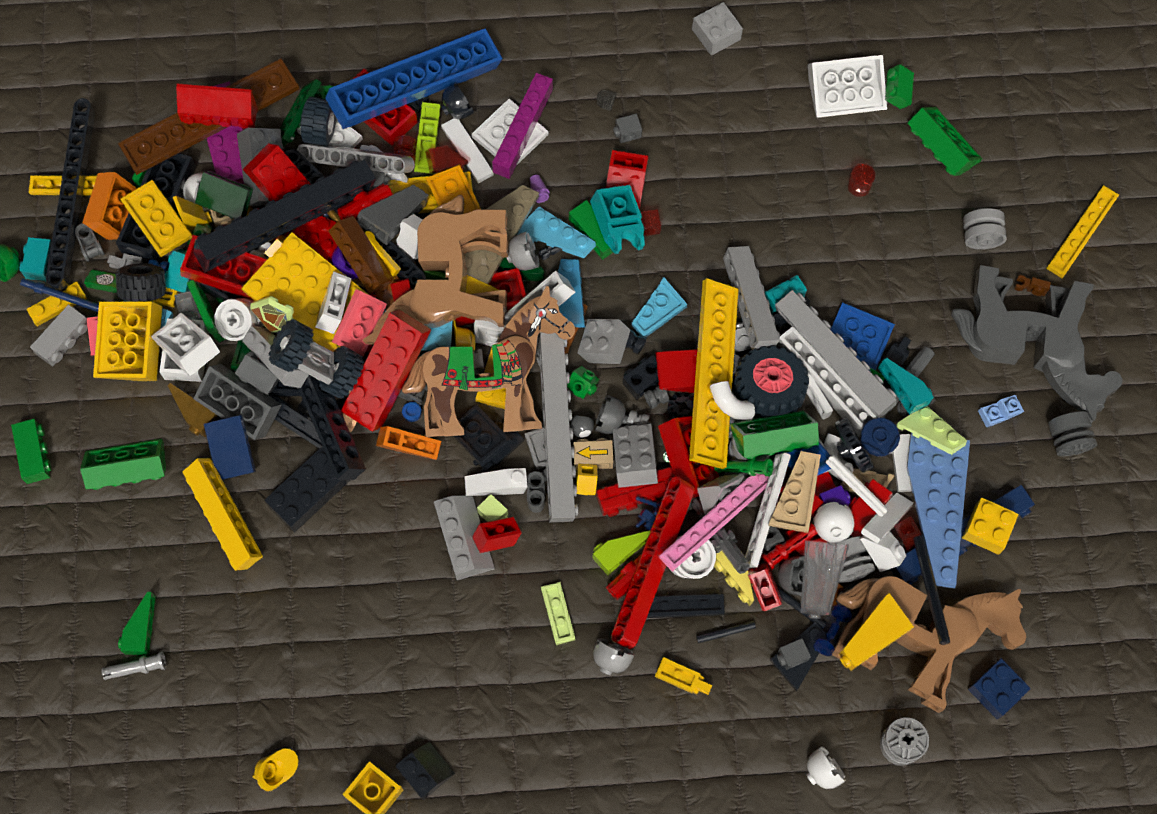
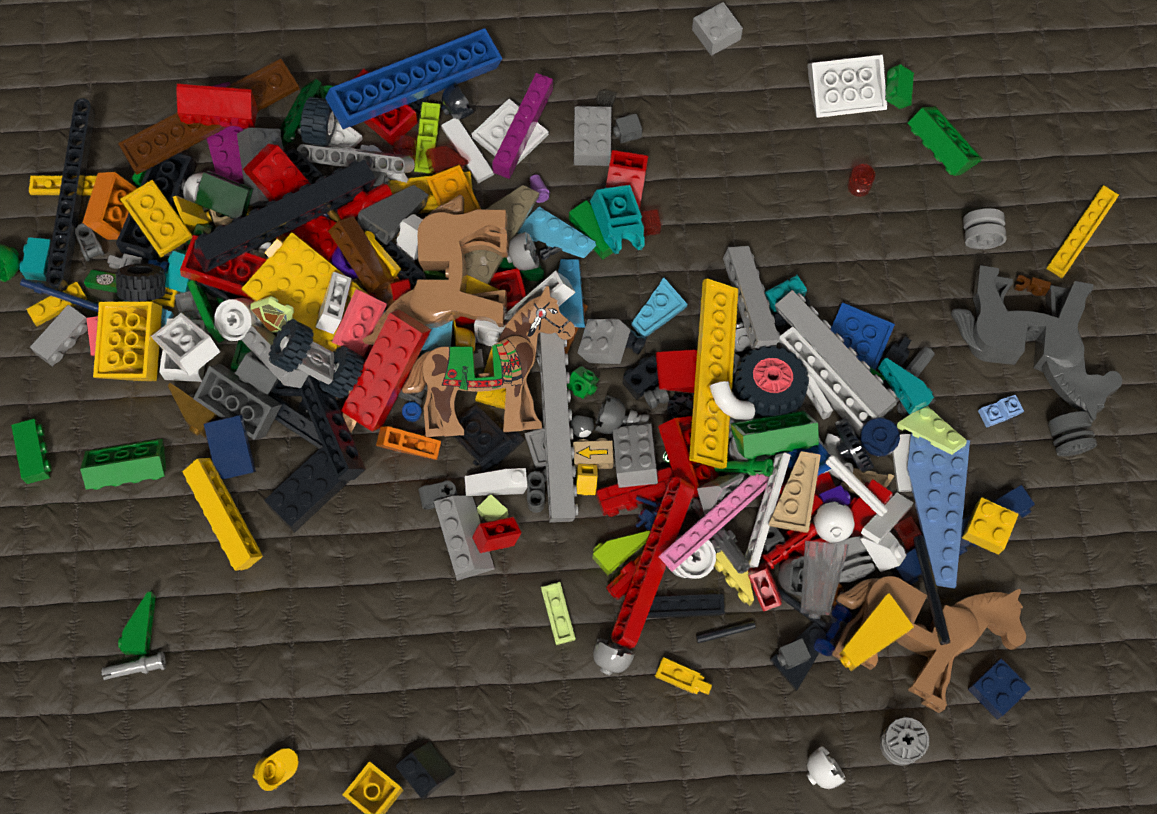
(435, 492): none -> dark grey piece
(592, 136): none -> light grey brick

